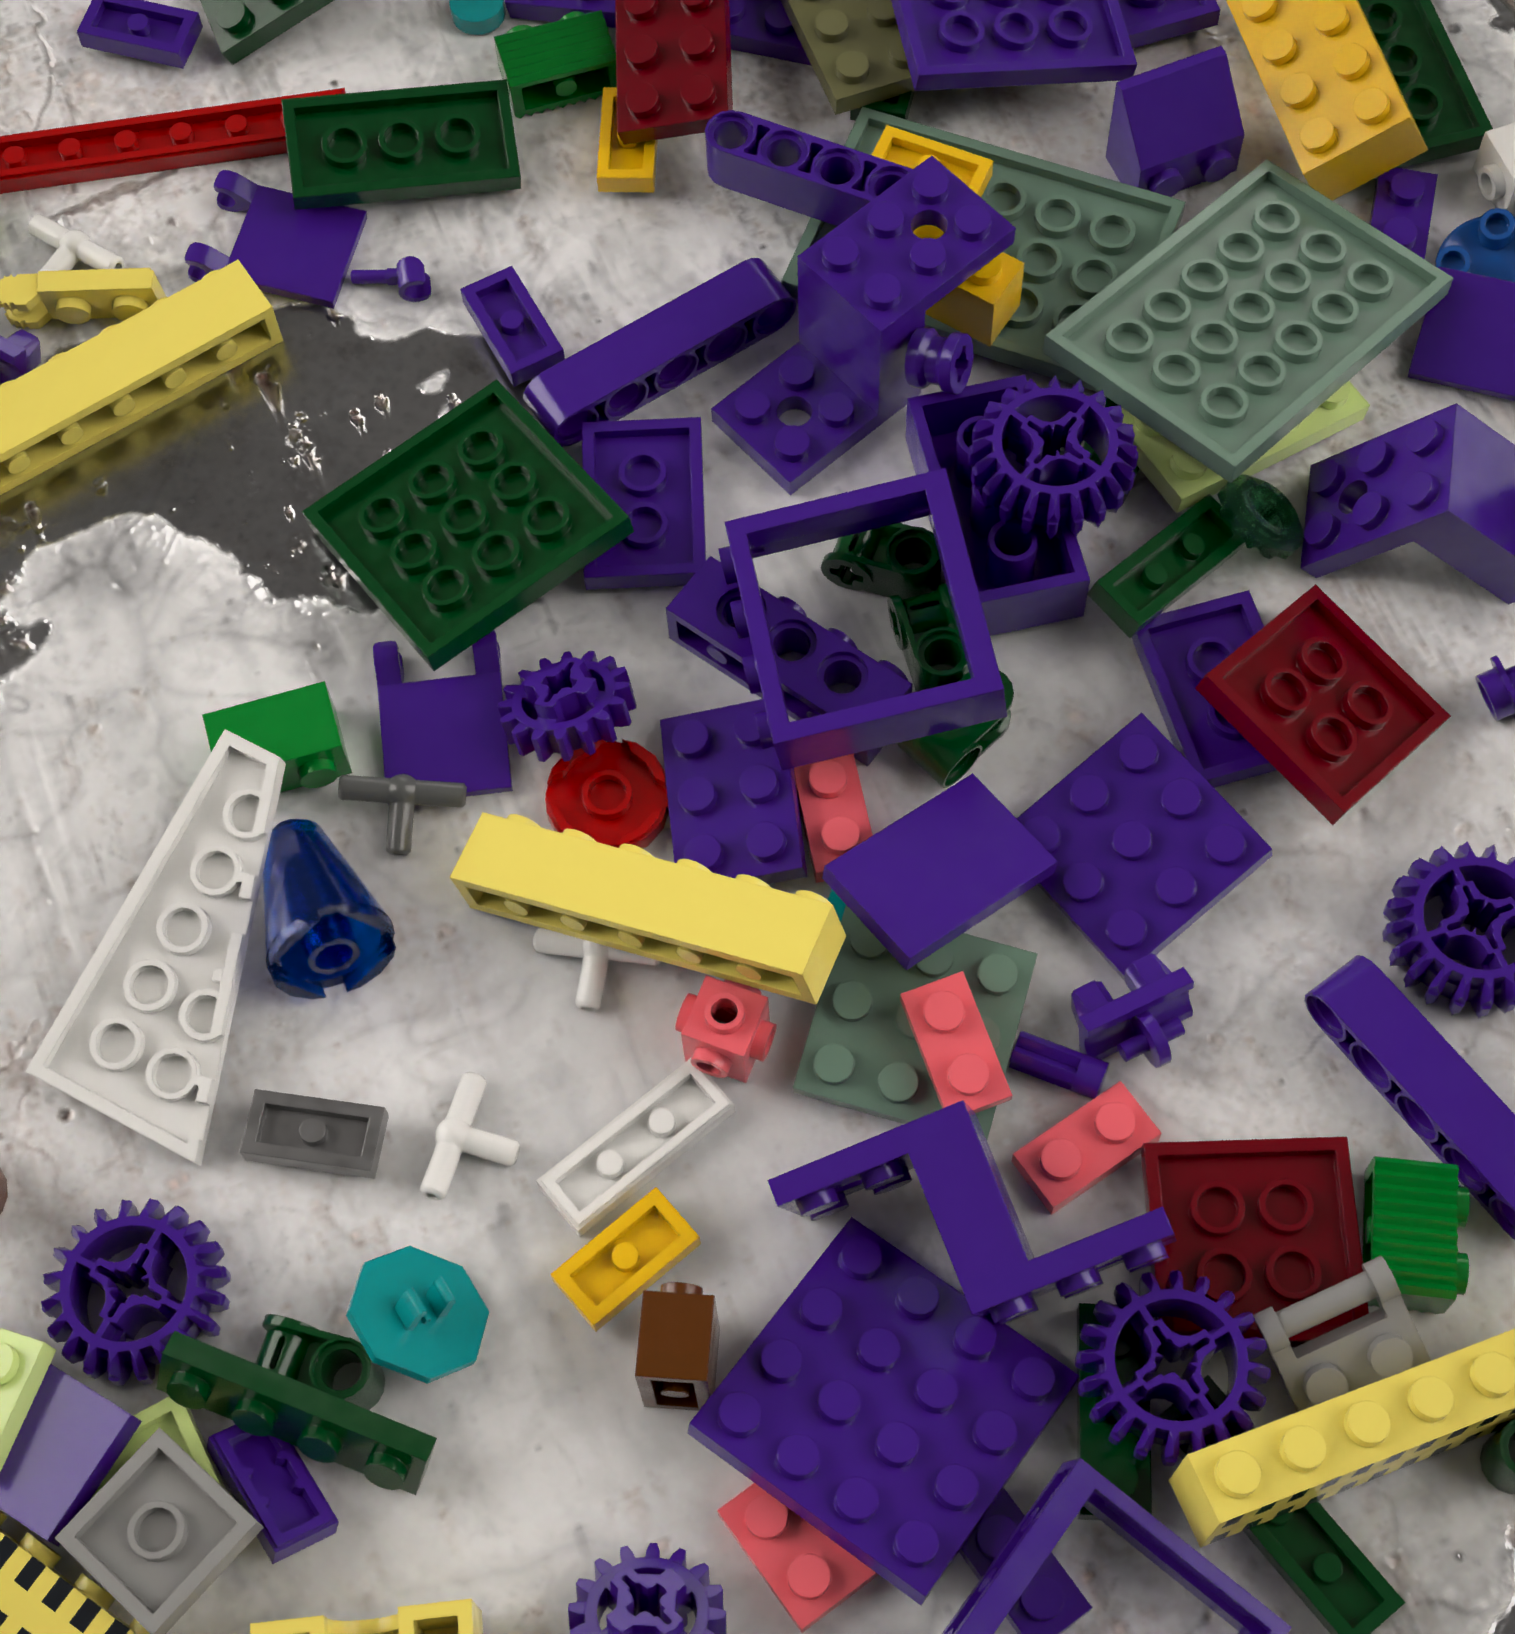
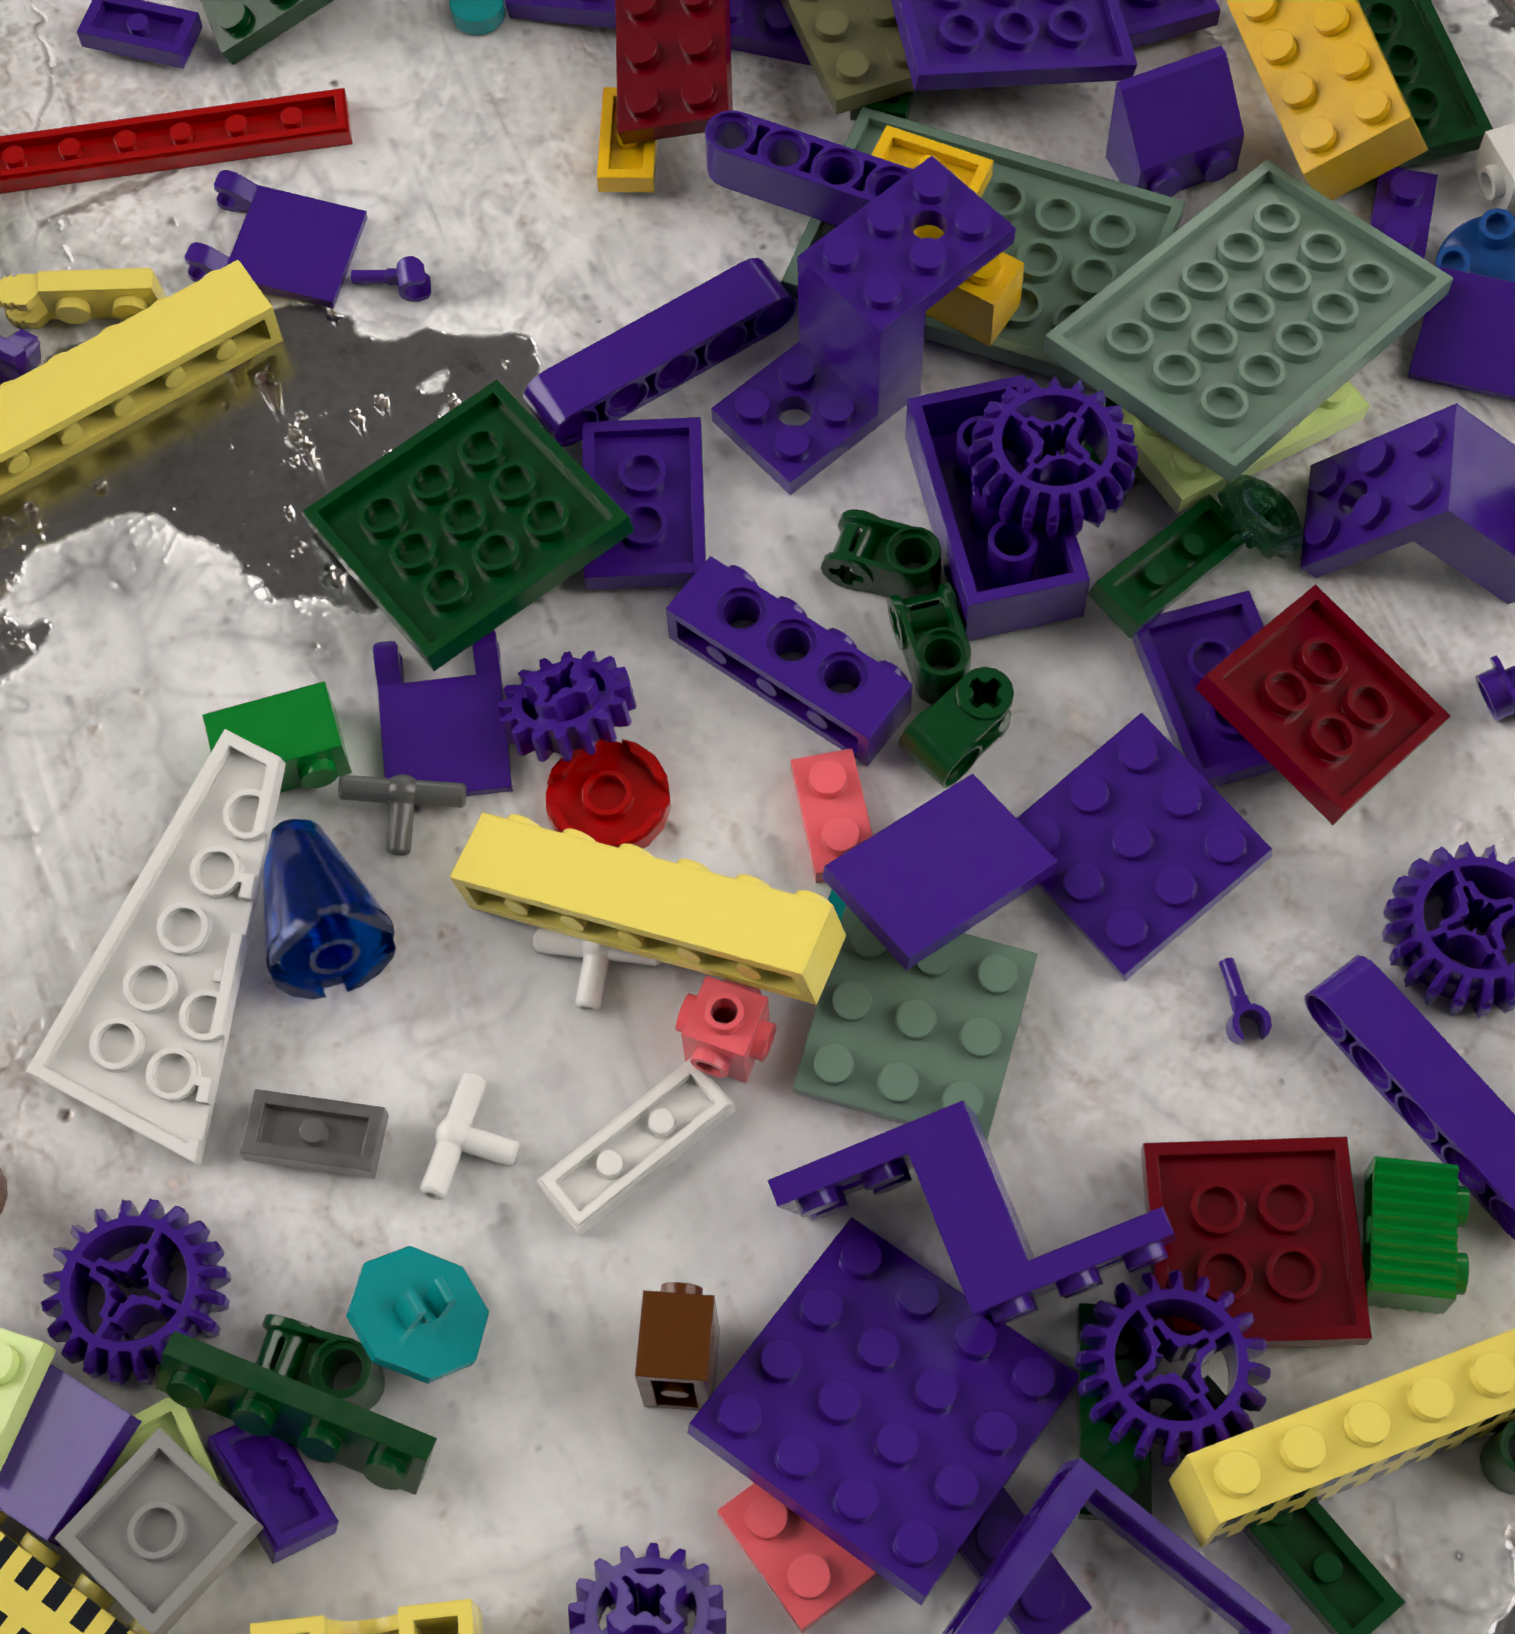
(71, 247): white piece -> none
(400, 144): dark green plate -> none
(512, 325): dark purple plate -> none
(556, 62): green brick -> none
(625, 1259): yellow plate -> none
(731, 796): dark purple plate -> none
(880, 721): dark purple window -> none
(939, 360): dark purple wheel -> none
(955, 1044): coral plate -> none
(1058, 1065): dark purple piece -> none
(1085, 1147): coral plate -> none
(1138, 1020): dark purple hips -> none
(1241, 1004): none -> dark purple hand
(1349, 1355): light grey plate -> none

